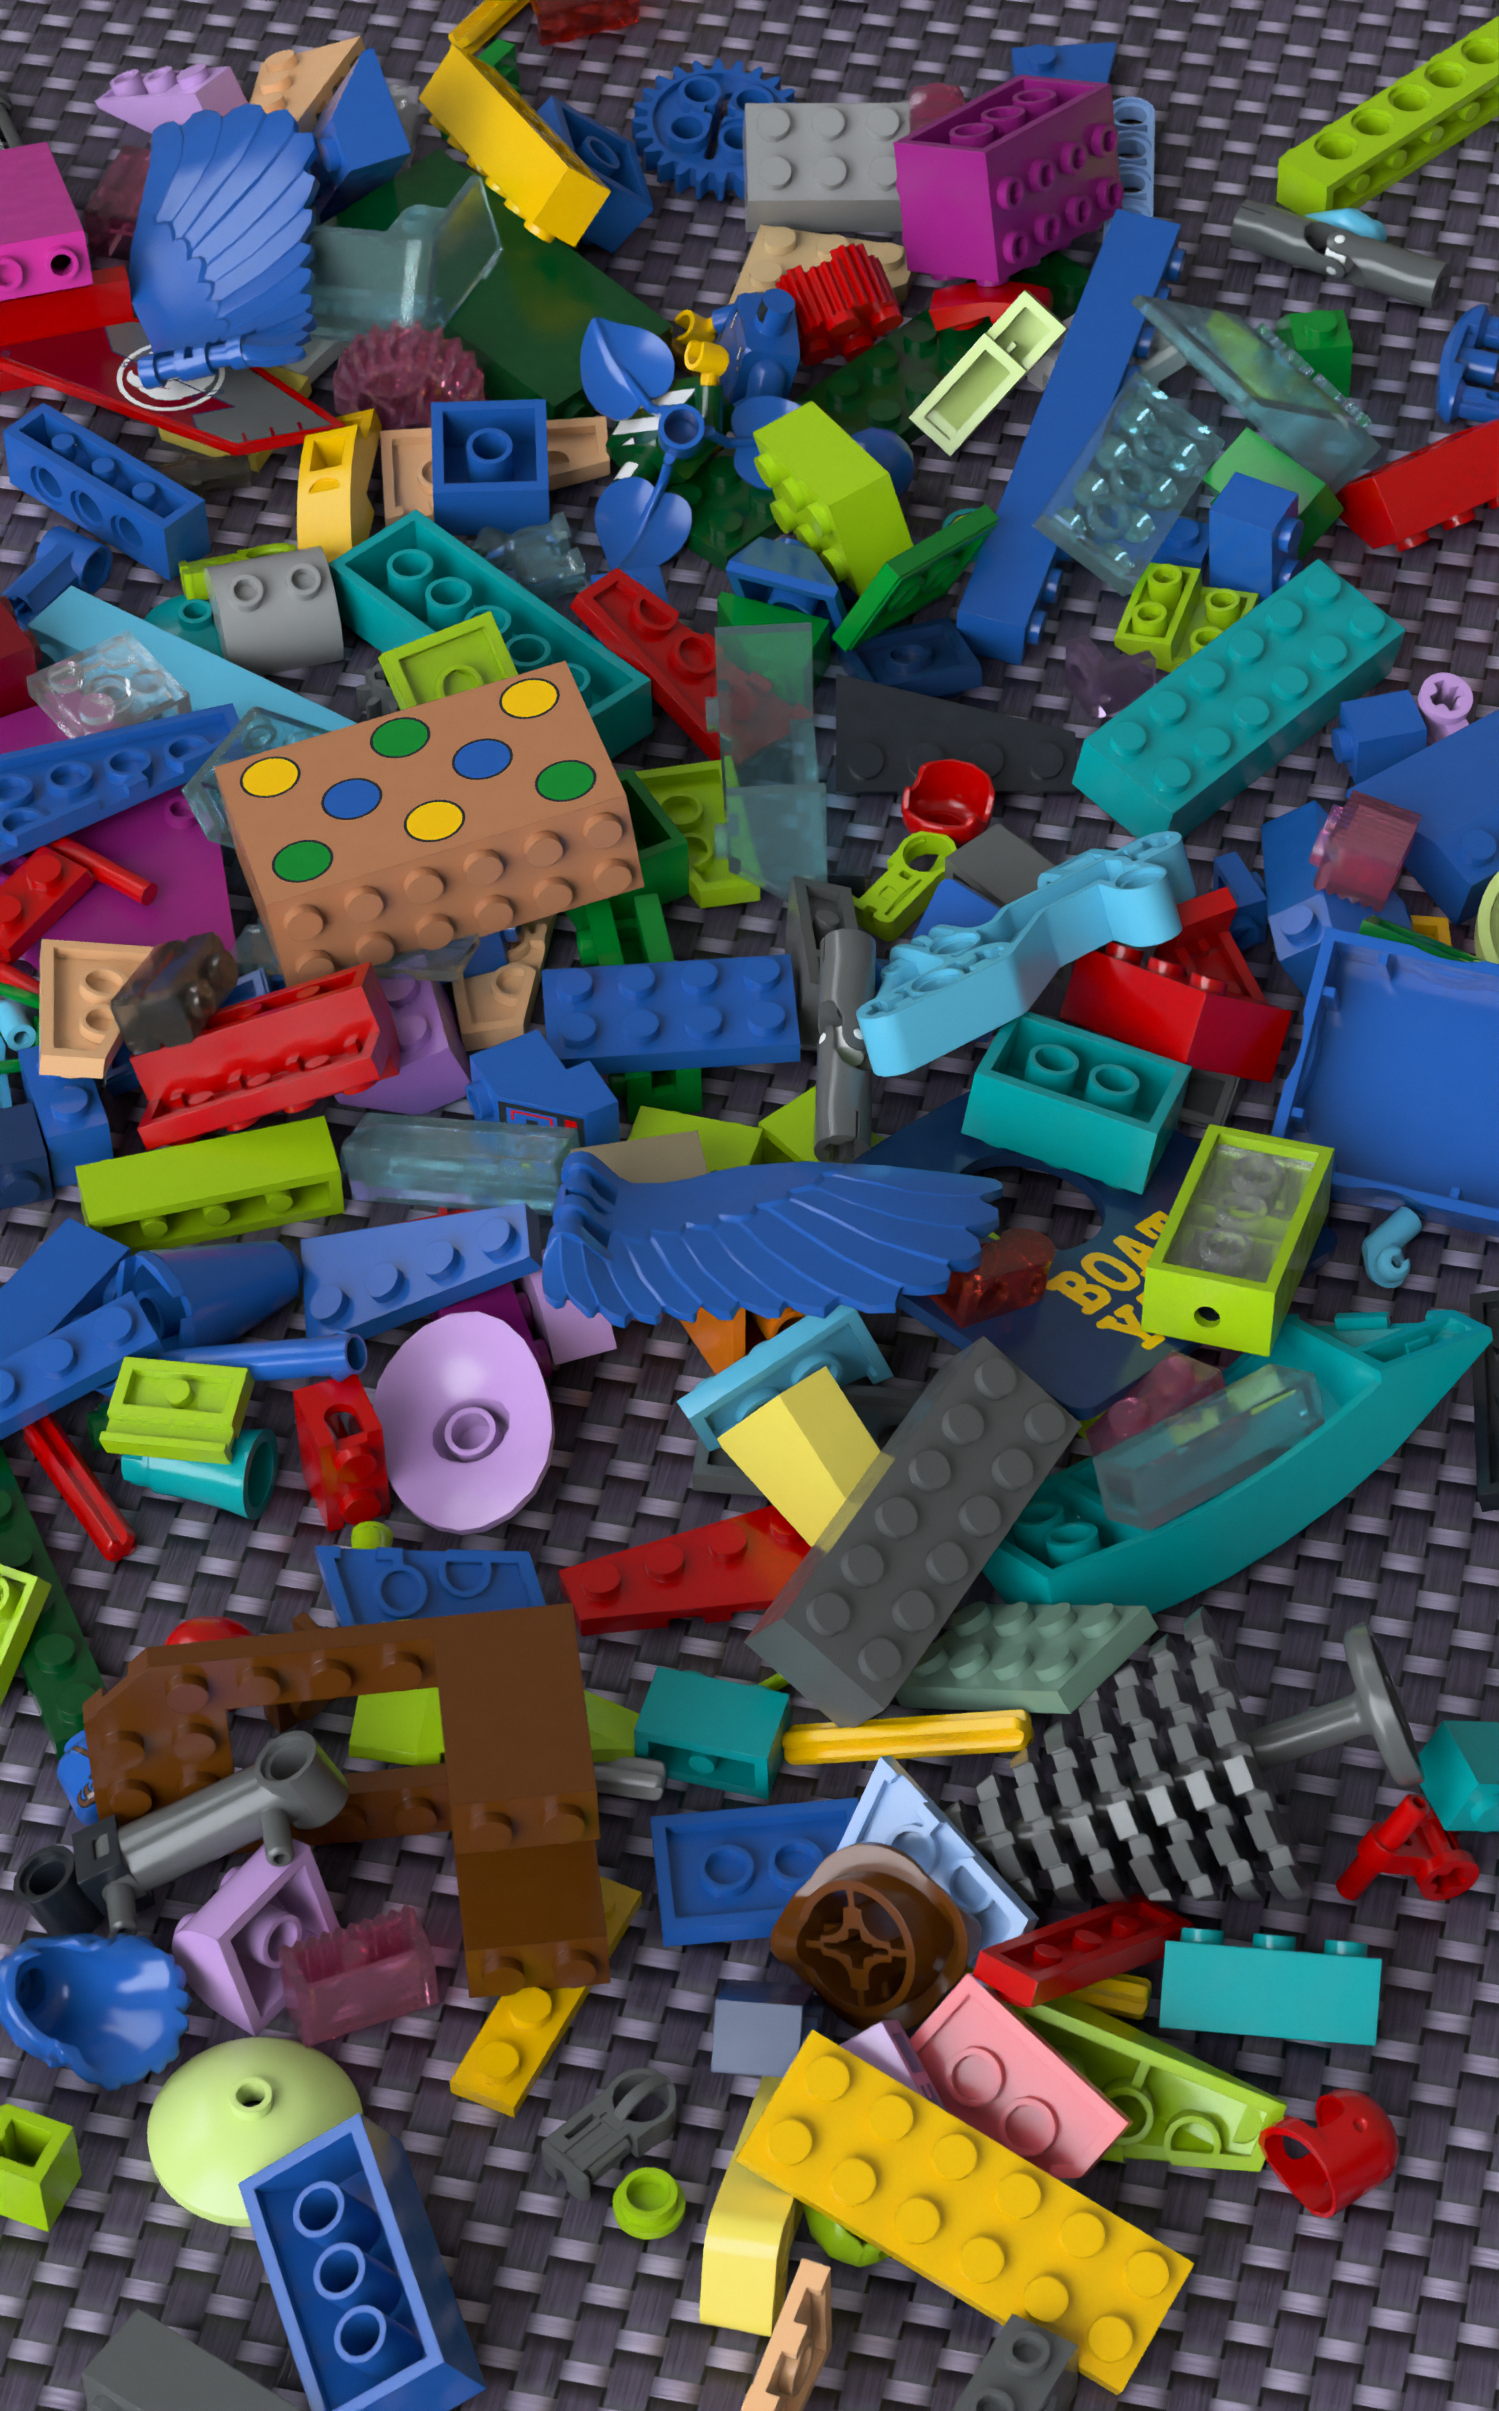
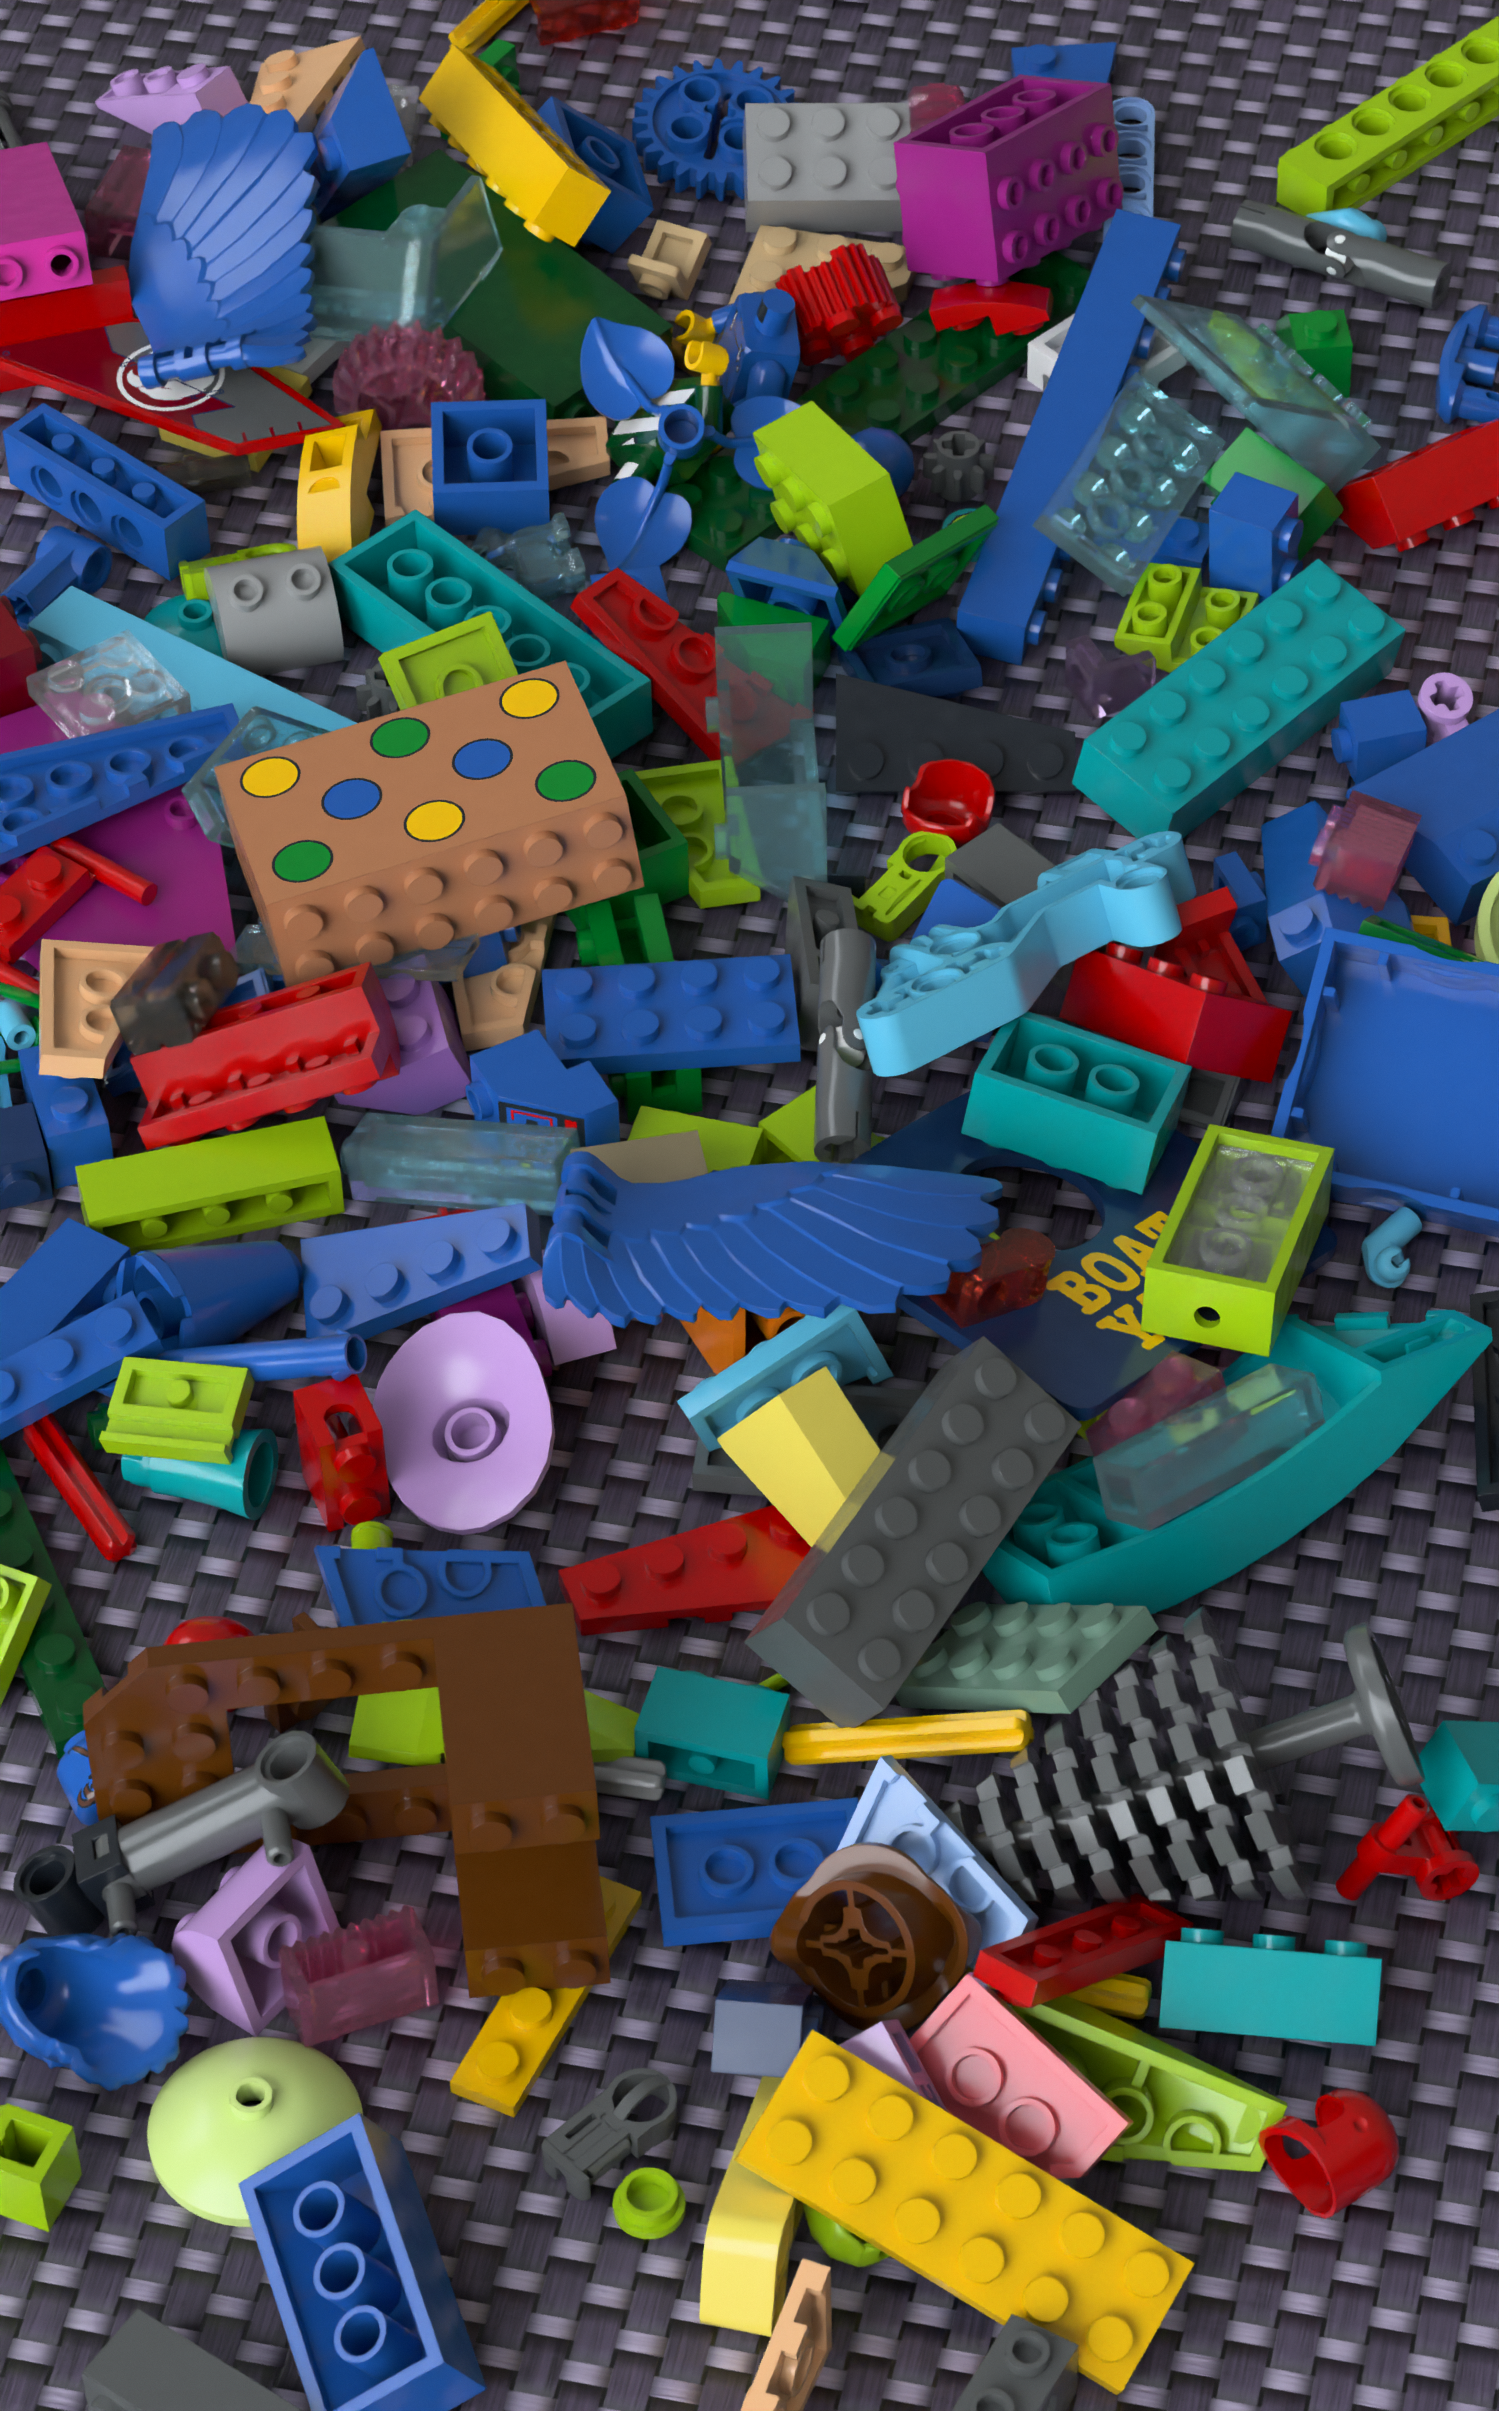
(670, 261): none -> tan bracket
(958, 466): none -> dark grey gear
(988, 372): yellowish green slope -> none

